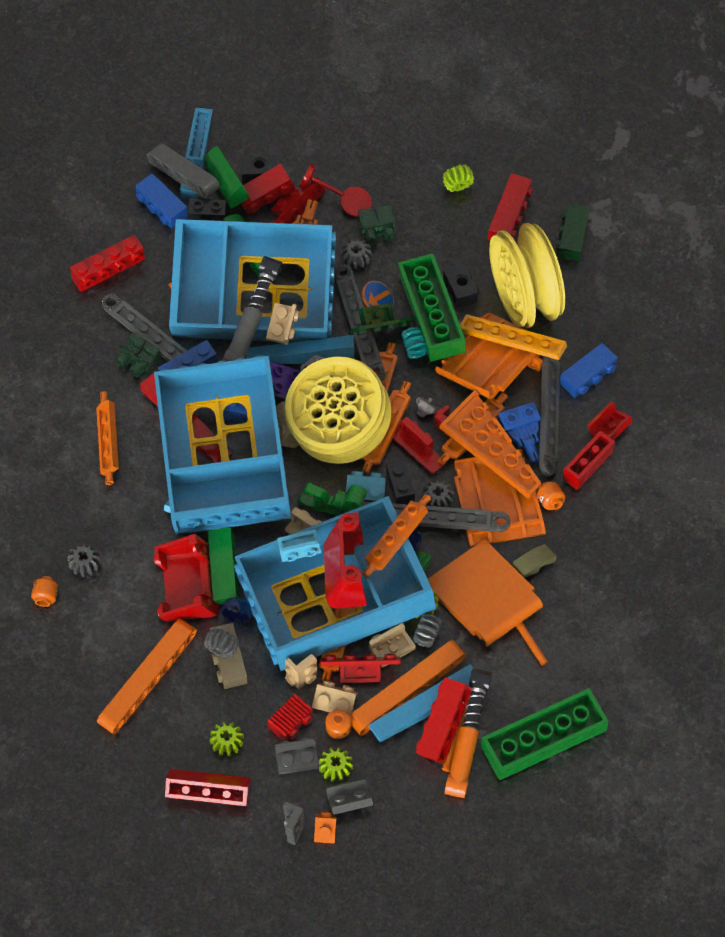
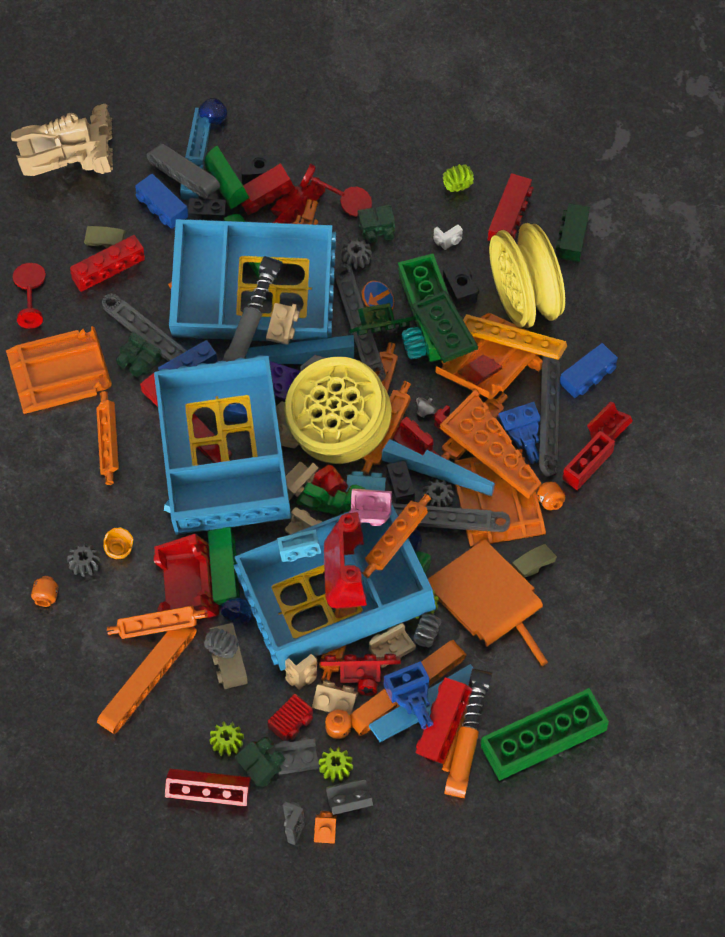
(28, 277): none -> red piece
(58, 369): none -> orange piece
(66, 142): none -> tan piece
(103, 236): none -> olive slope
(118, 543): none -> light orange hair
(157, 622): none -> orange plate
(213, 110): none -> clear blue hair
(259, 762): none -> clear green hips
(299, 477): none -> tan bracket
(329, 480): none -> red piece
(367, 687): none -> red tile
(372, 505): none -> bright pink bracket
(410, 691): none -> blue brick
(437, 467): none -> dark azure slope
(444, 327): none -> dark green tile
(449, 238): none -> white bracket
(480, 369): none -> clear red piece

